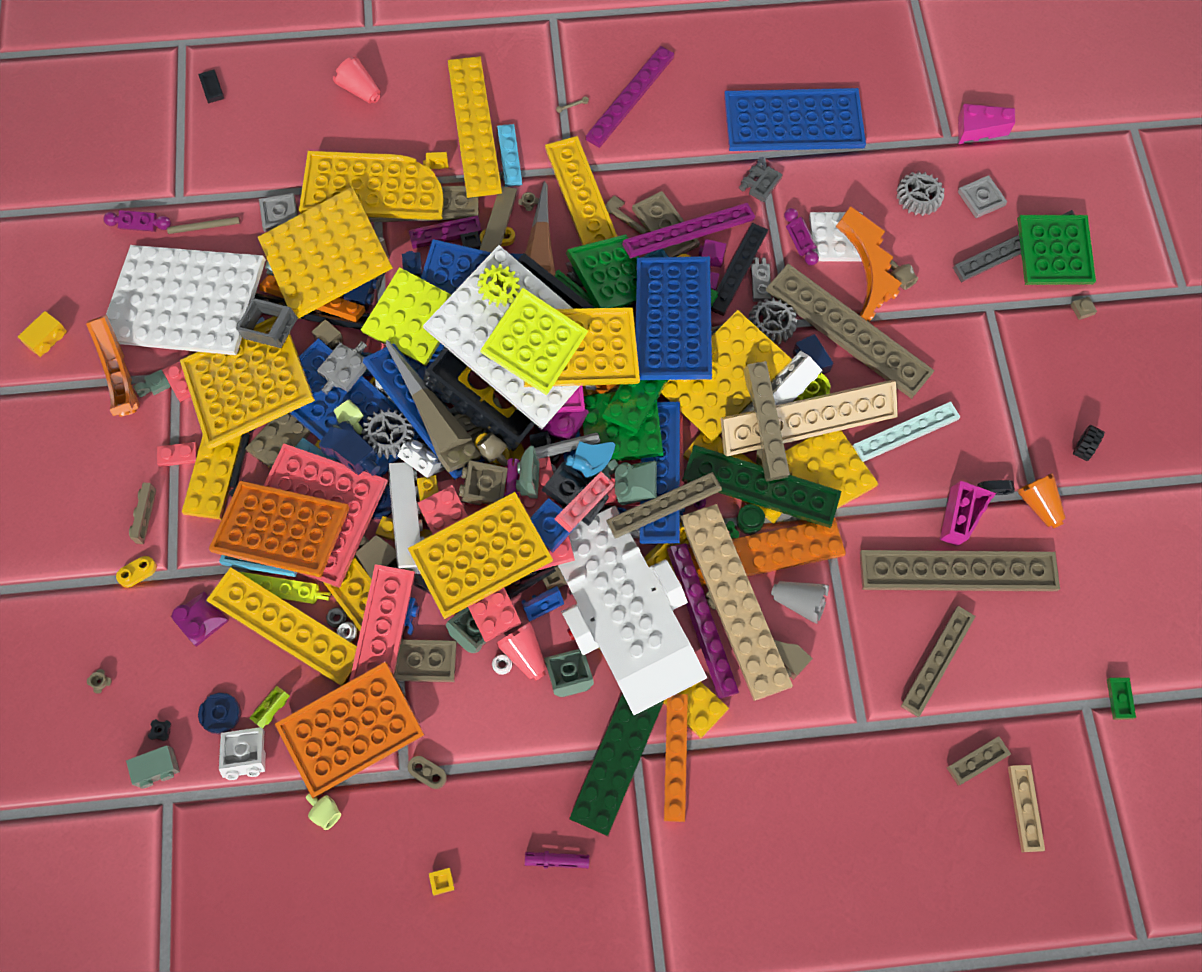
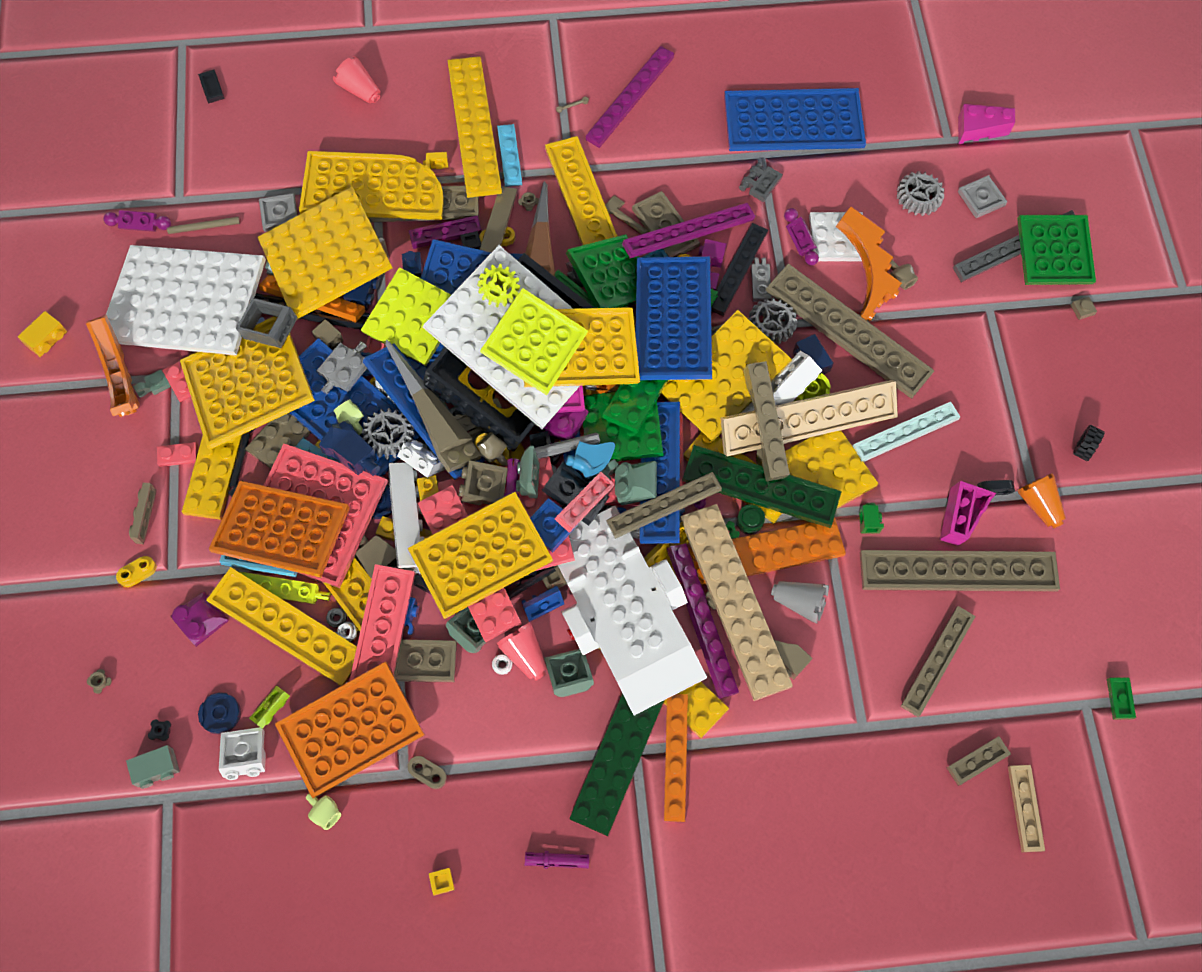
(870, 519): none -> green brick

